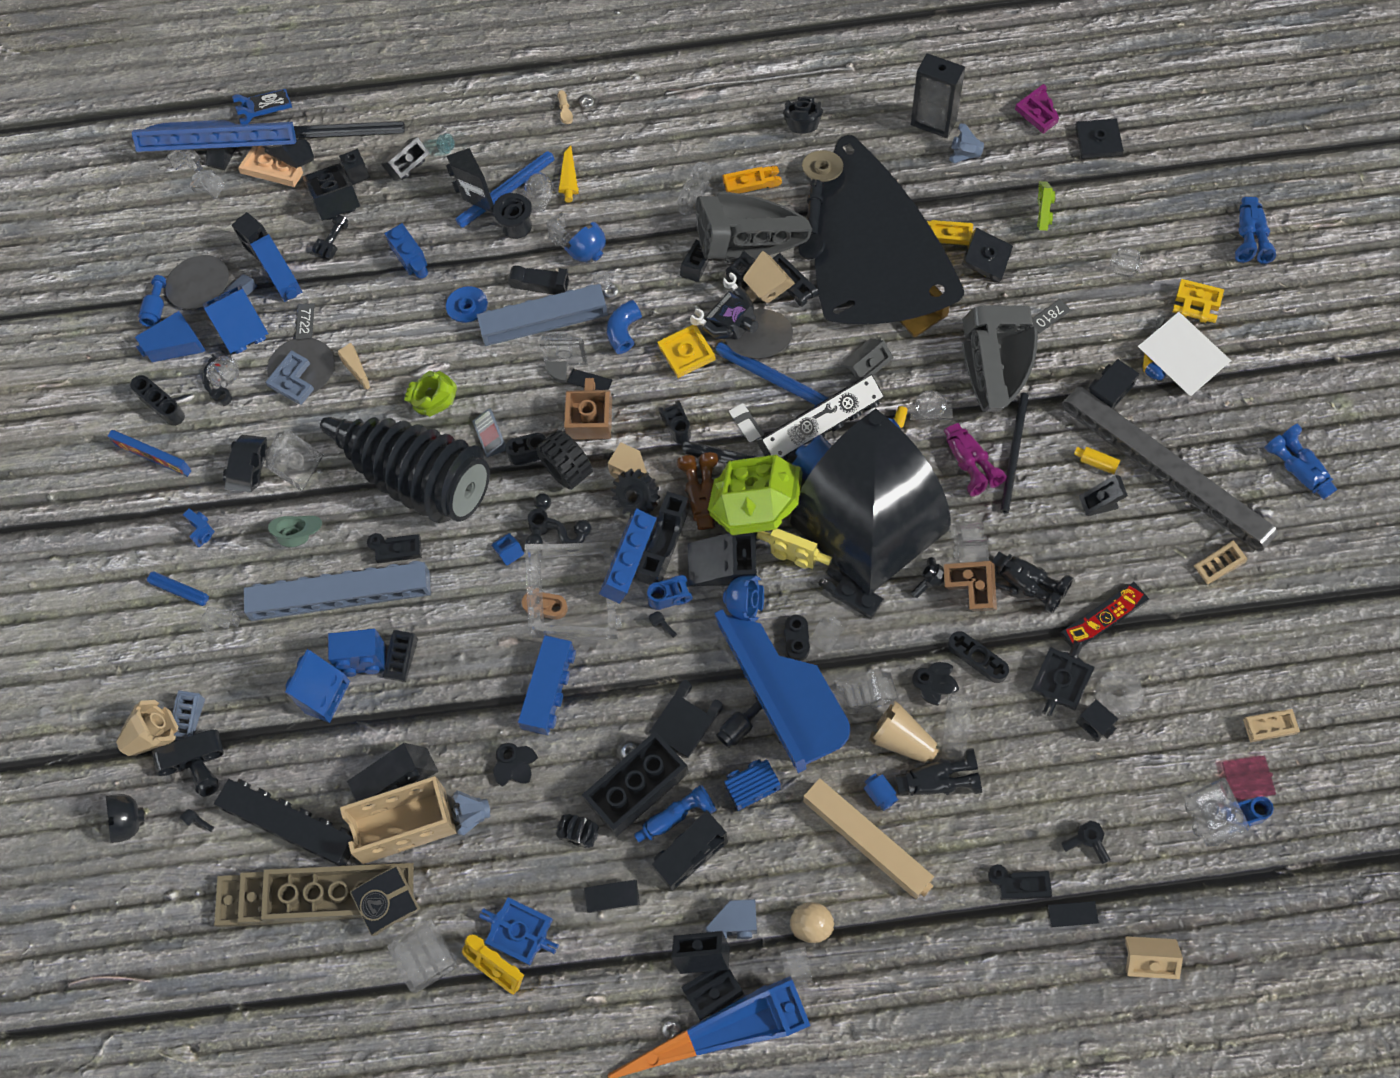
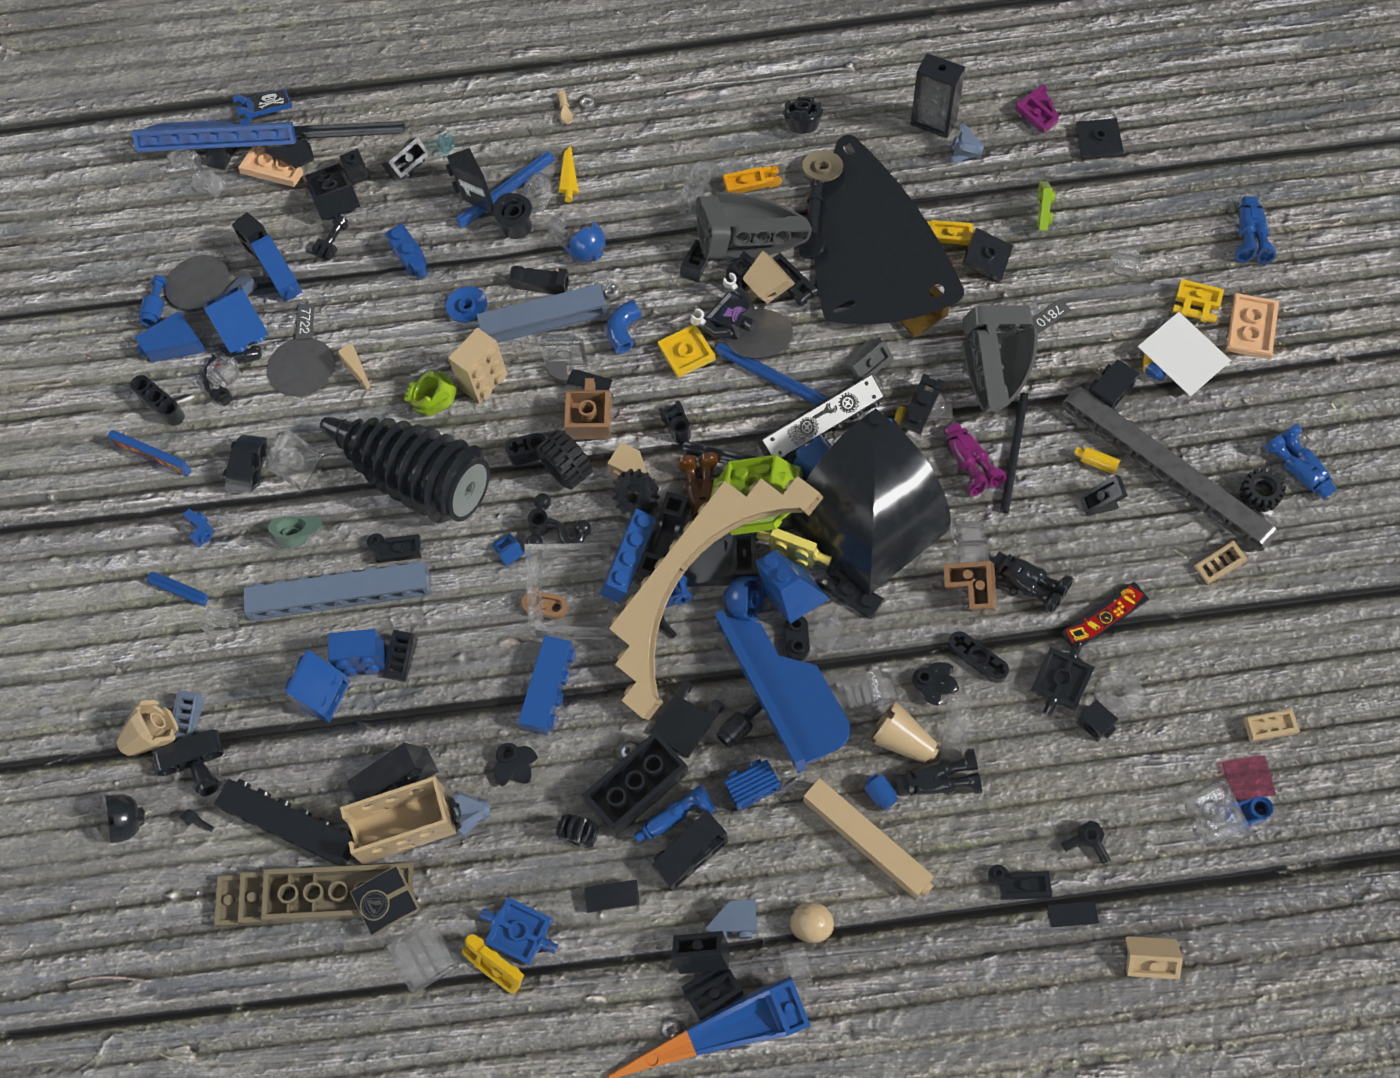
(247, 356): none -> black arm
(287, 381): sand blue plate -> none
(478, 365): none -> tan brick
(489, 433): slope -> none
(642, 616): none -> tan arch
(746, 422): white sticker -> none
(789, 586): none -> blue slope
(922, 404): none -> black plate
(932, 576): black piece -> none
(1252, 326): none -> light nougat tile
(1257, 500): none -> black tyre

